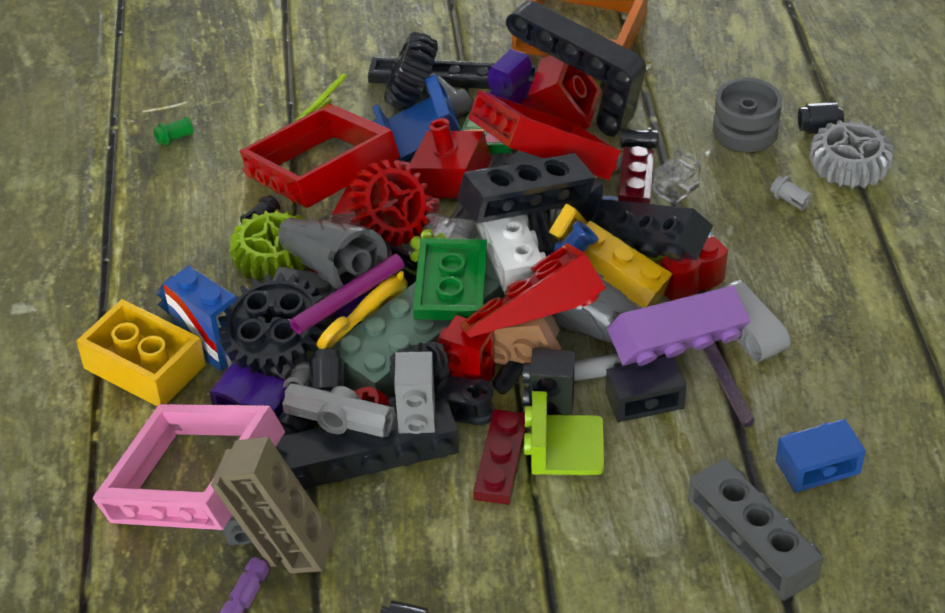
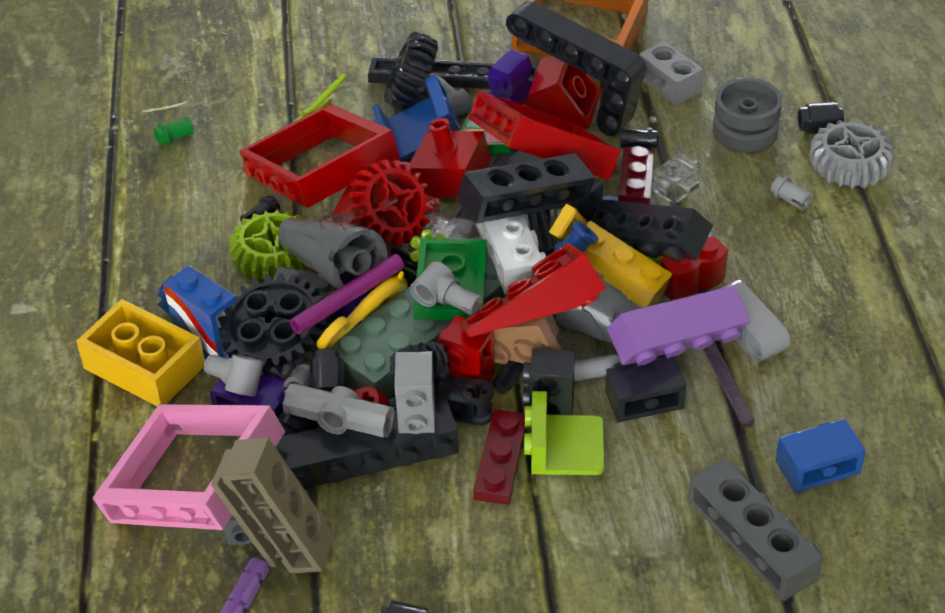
(238, 373): none -> light grey pin
(439, 286): none -> light grey pin
(672, 73): none -> light grey brick

